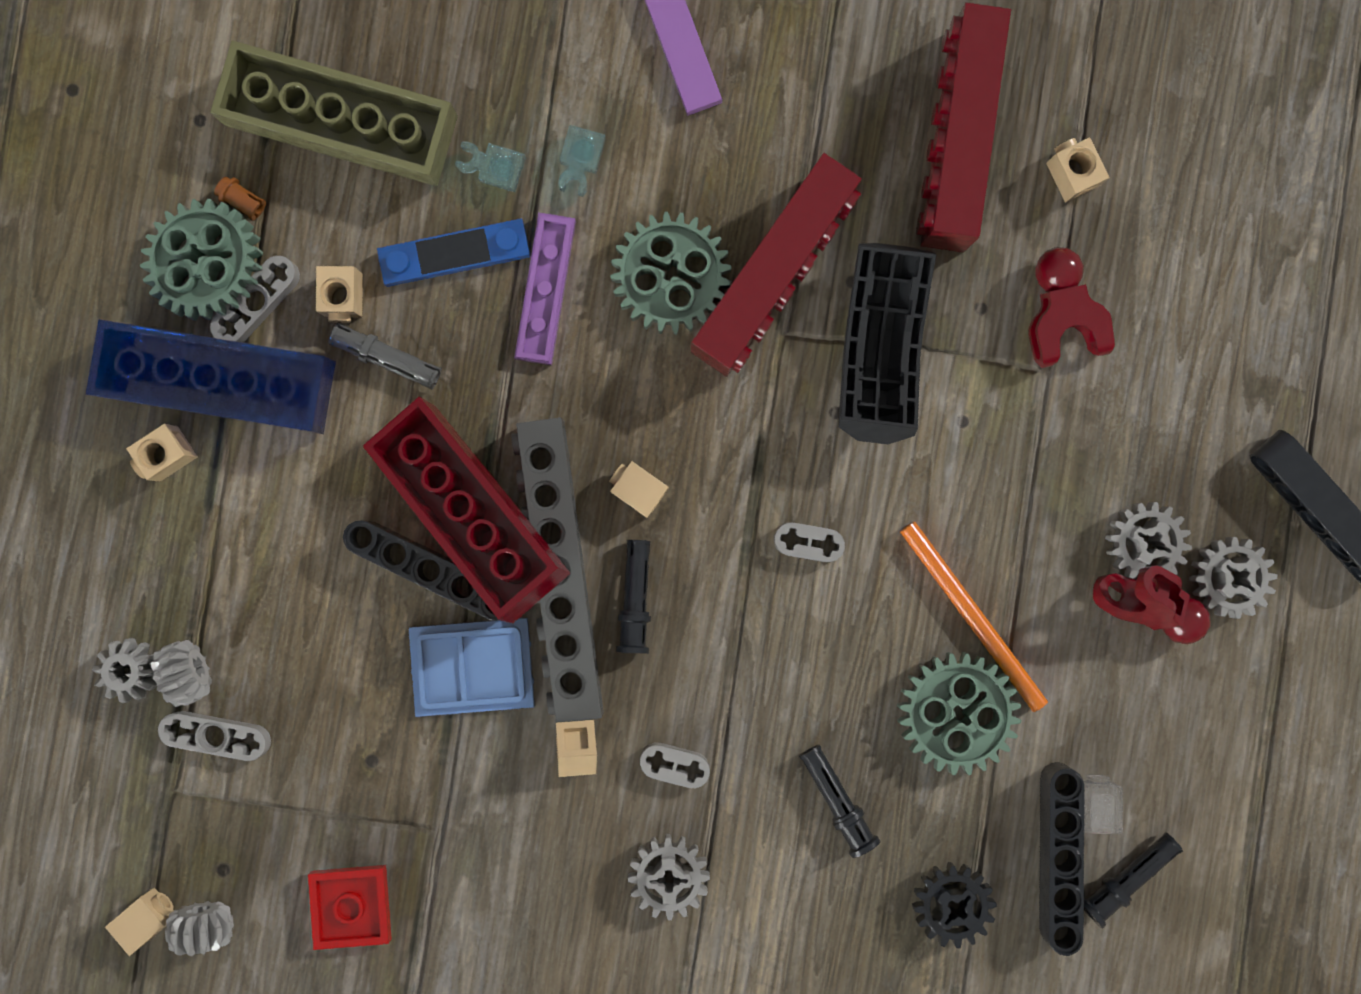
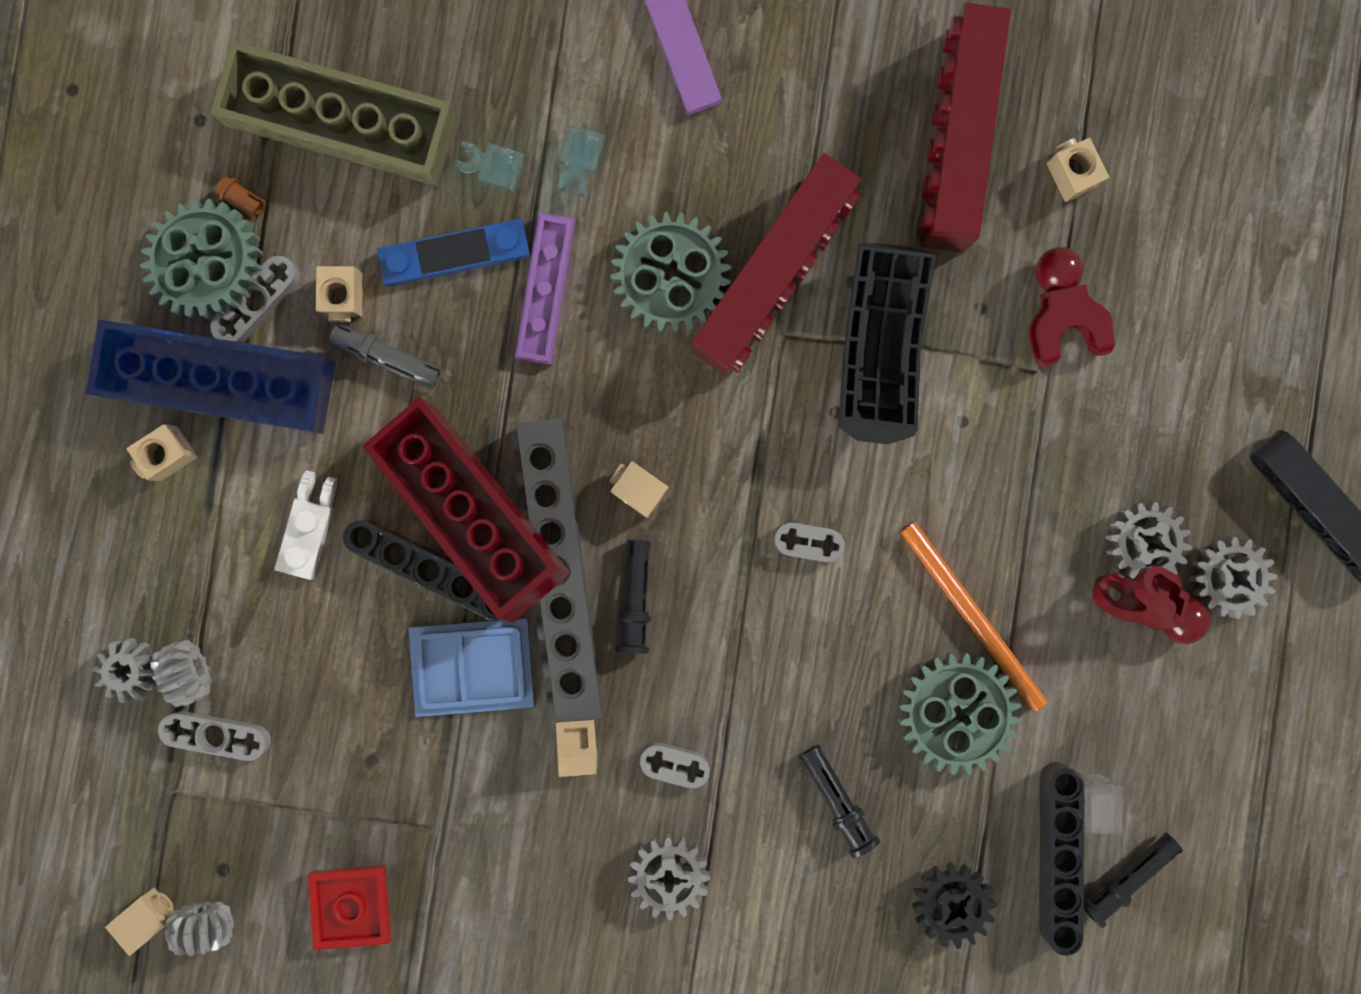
(306, 529): none -> white hinge

